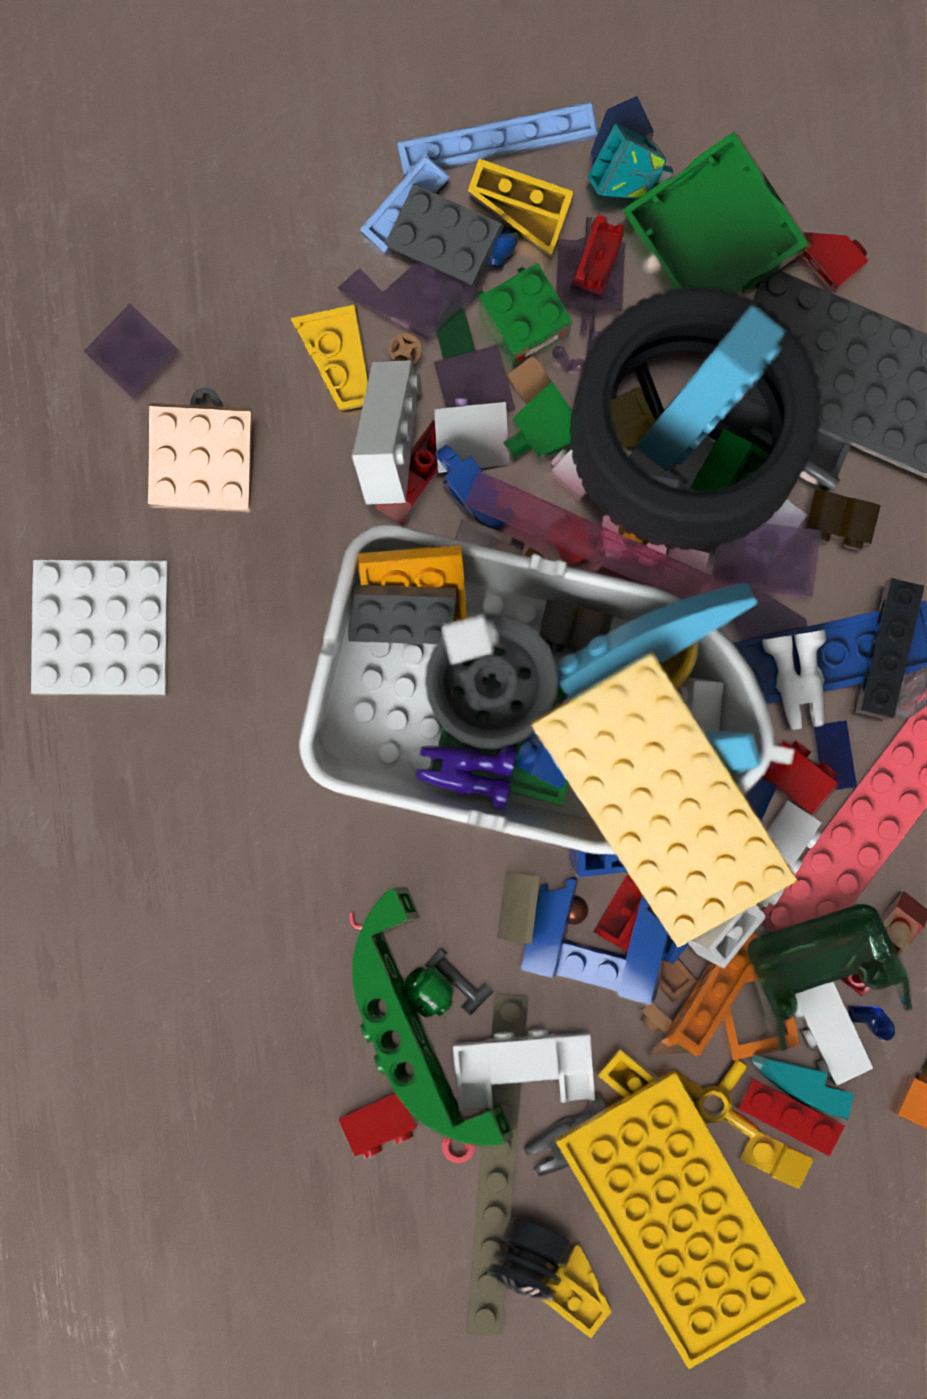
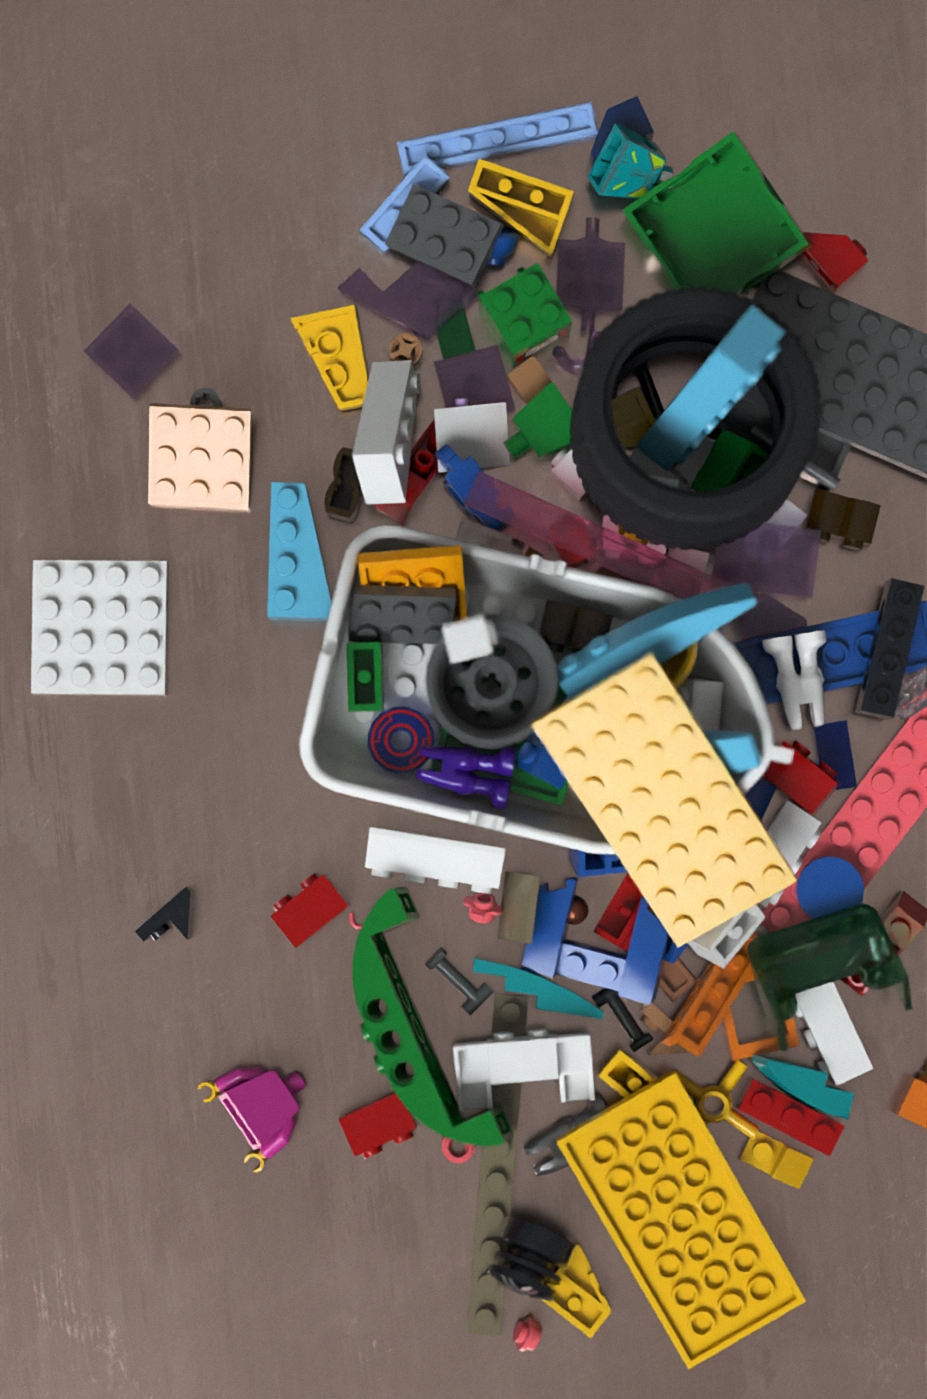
(177, 911): none -> black slope
(260, 1107): none -> dark pink torso
(296, 567): none -> medium azure wedge
(309, 909): none -> red brick
(343, 494): none -> dark brown brick
(365, 677): none -> green brick
(386, 726): none -> clear blue tile
(428, 991): green head -> none
(434, 858): none -> white slope
(482, 907): none -> coral plate
(527, 1334): none -> coral plate
(549, 994): none -> teal slope
(598, 255): red hinge -> none
(622, 1013): none -> pearl dark grey piece
(828, 886): none -> blue tile
(876, 1020): clear blue arm -> none

